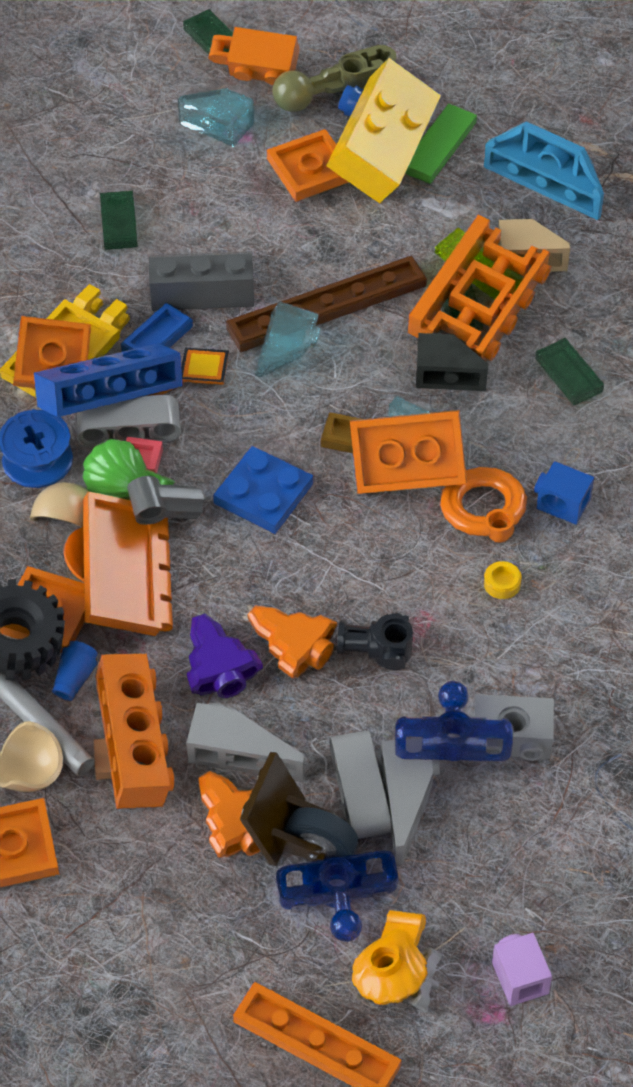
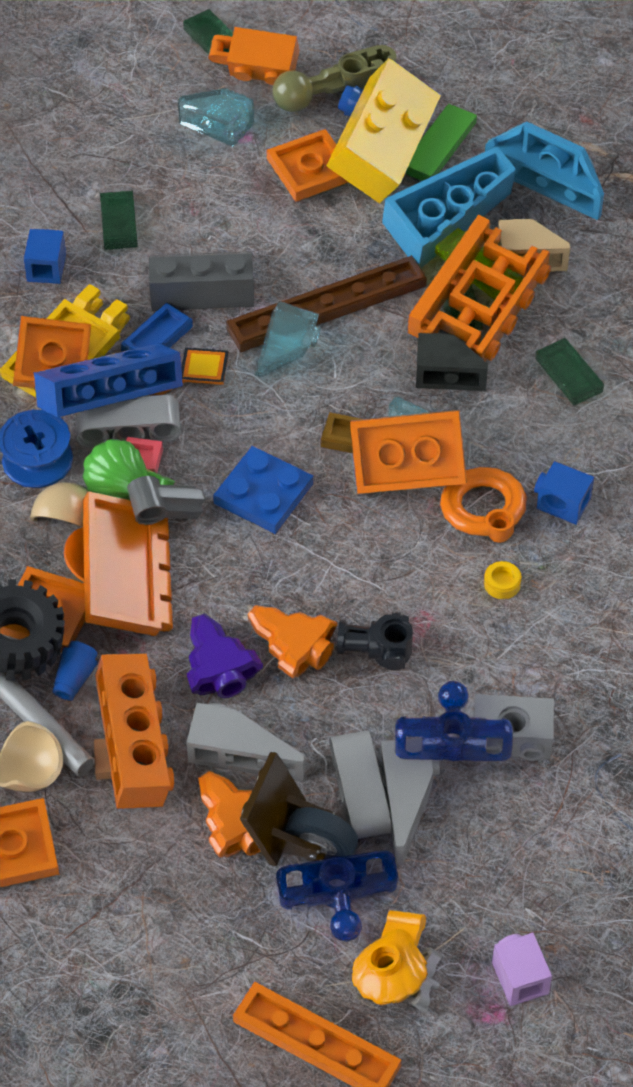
(45, 256): none -> blue brick
(449, 200): none -> dark azure wedge

